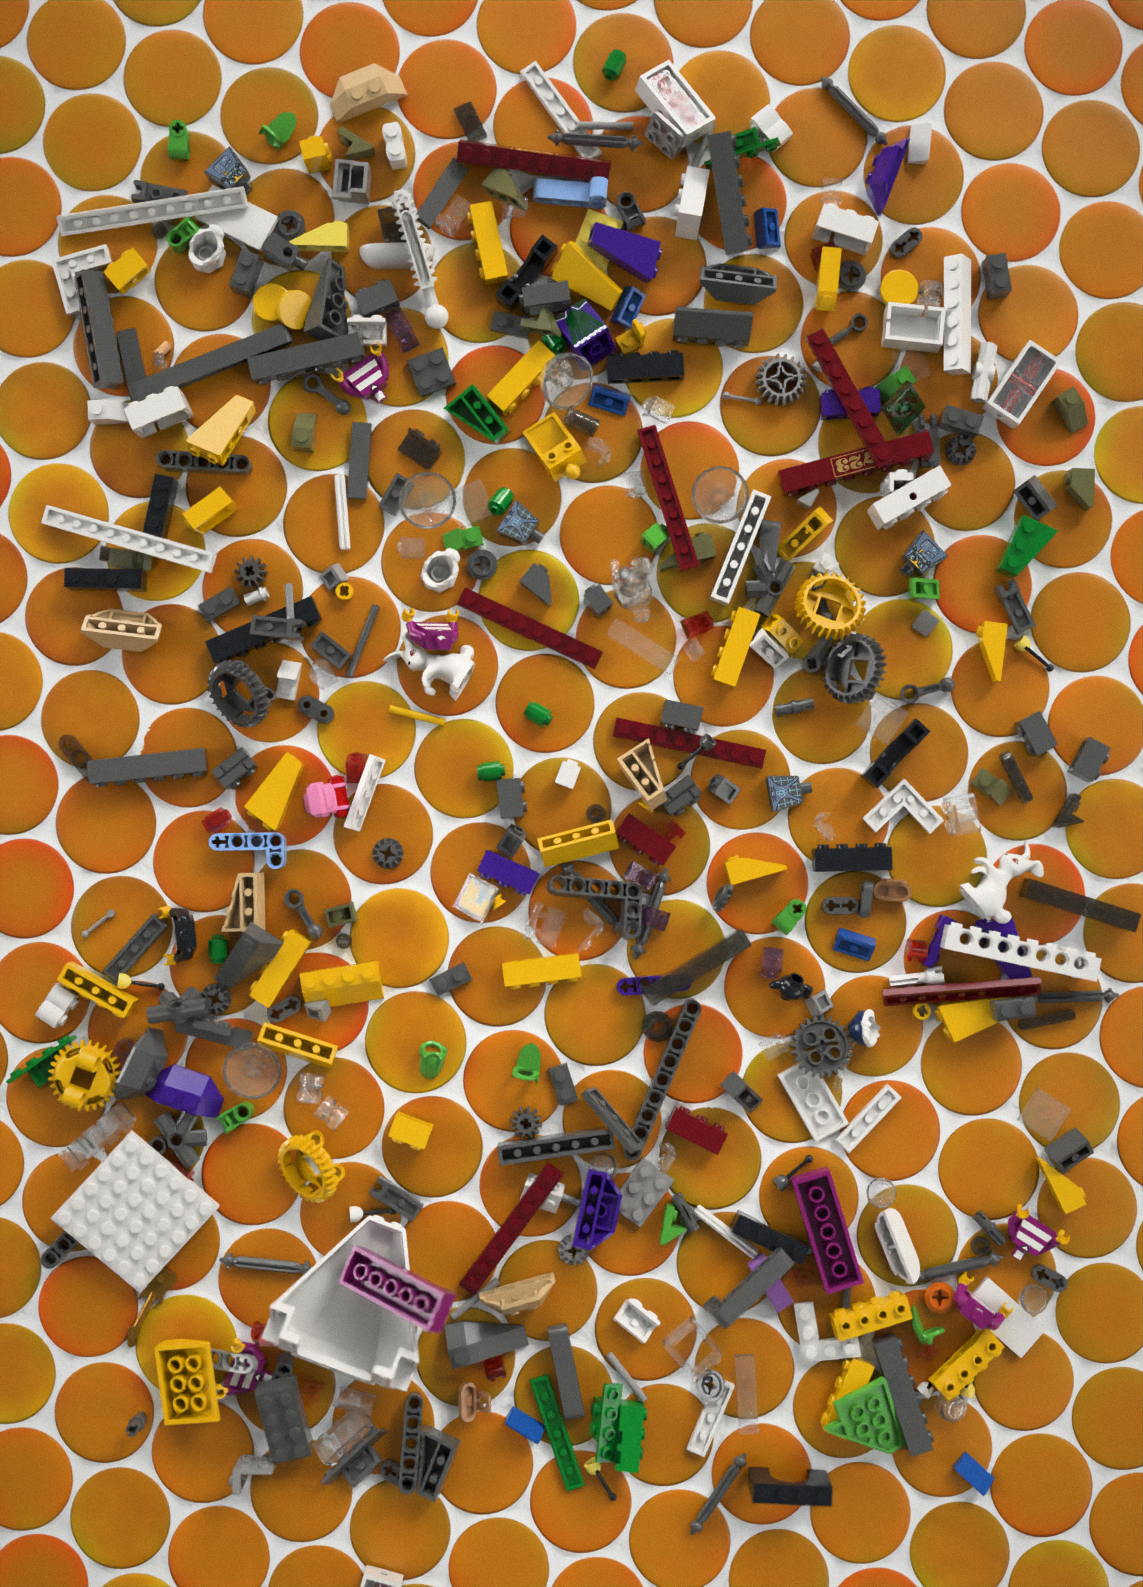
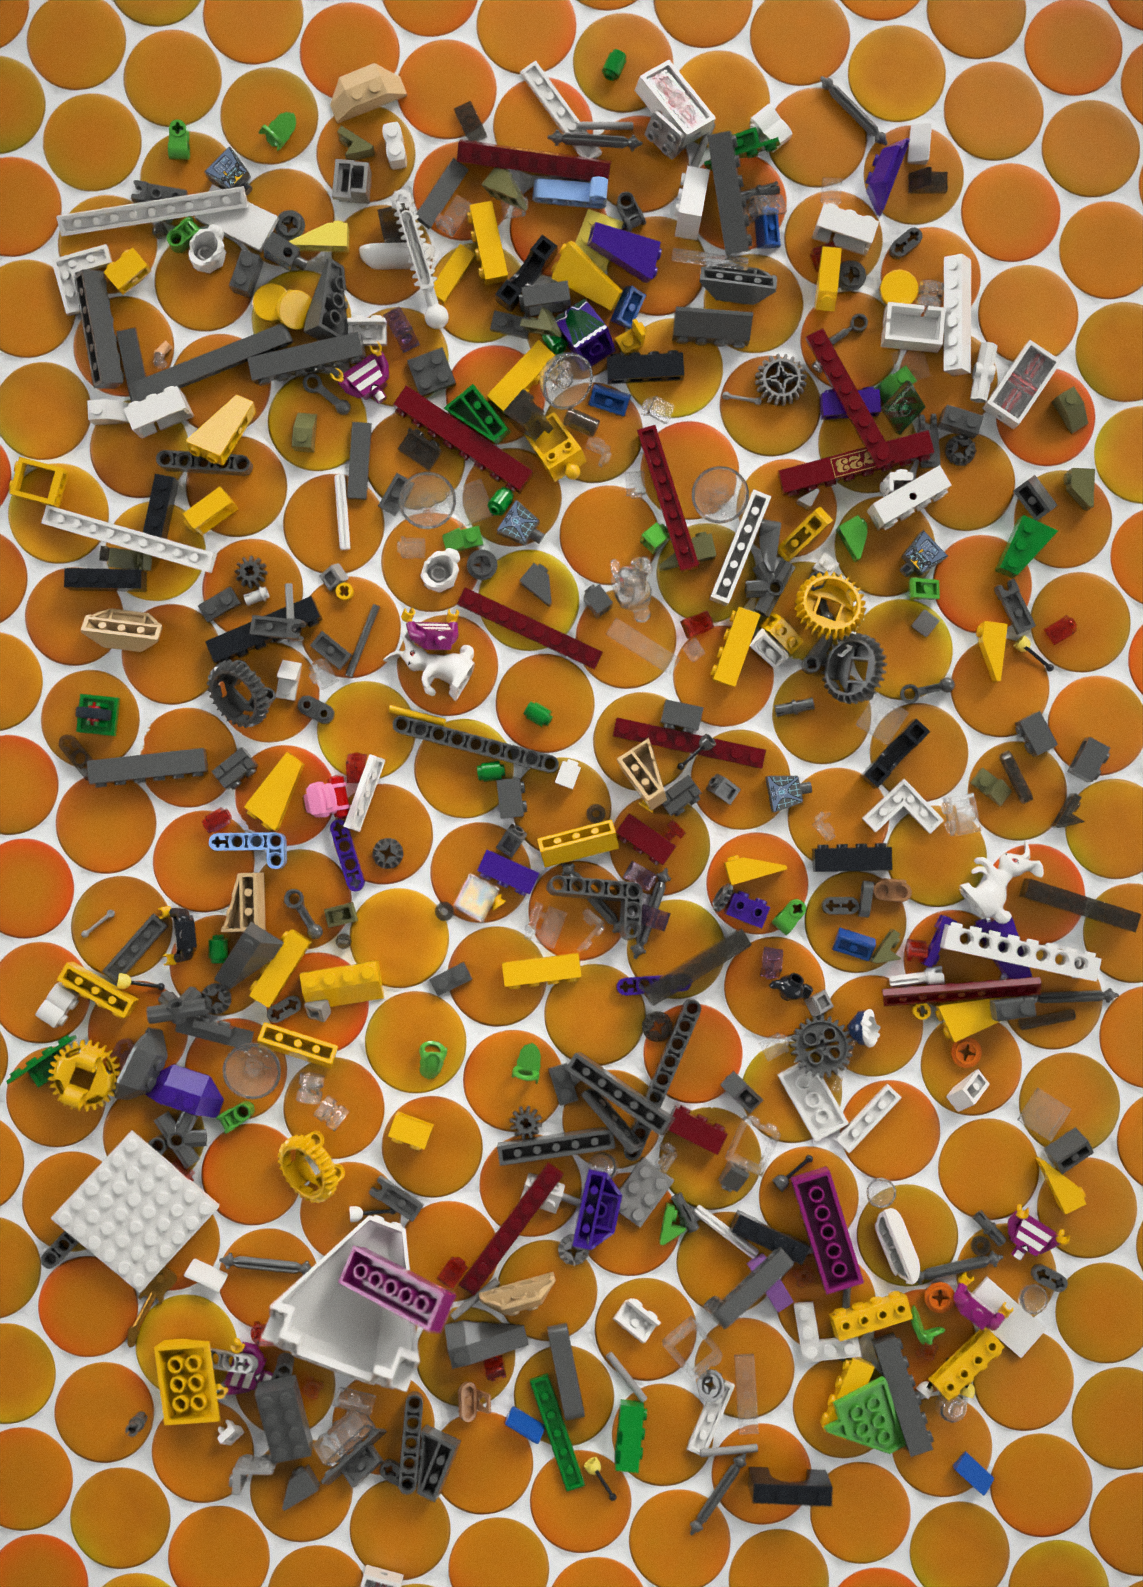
(57, 486): none -> yellow window
(95, 1138): clear wedge -> none
(97, 714): none -> green plate
(206, 1275): none -> white slope
(231, 1434): none -> white tile
(300, 1486): none -> dark grey slope
(316, 154): yellow brick -> none
(344, 856): none -> dark purple beam
(377, 298): dark grey brick -> none
(439, 915): none -> clear smoke plate
(449, 733): none -> dark grey beam
(452, 1272): none -> clear red bracket
(453, 272): none -> yellow tile
(463, 439): none -> dark red brick
(527, 416): none -> clear smoke plate
(605, 1421): green bracket -> none
(620, 1093): none -> dark grey brick
(710, 259): none -> clear tile
(728, 1450): none -> light grey bar
(733, 1177): none -> dark grey slope
(747, 910): none -> dark purple brick
(748, 1164): none -> clear window
(764, 205): none -> clear bracket
(769, 189): none -> dark grey pin
(853, 535): none -> bright green slope
(883, 952): none -> olive slope
(927, 181): none -> clear smoke slope
(968, 1091): none -> white slope
(970, 1060): none -> orange gear
(996, 276): dark grey brick -> none
(1061, 629): none -> clear red bracket

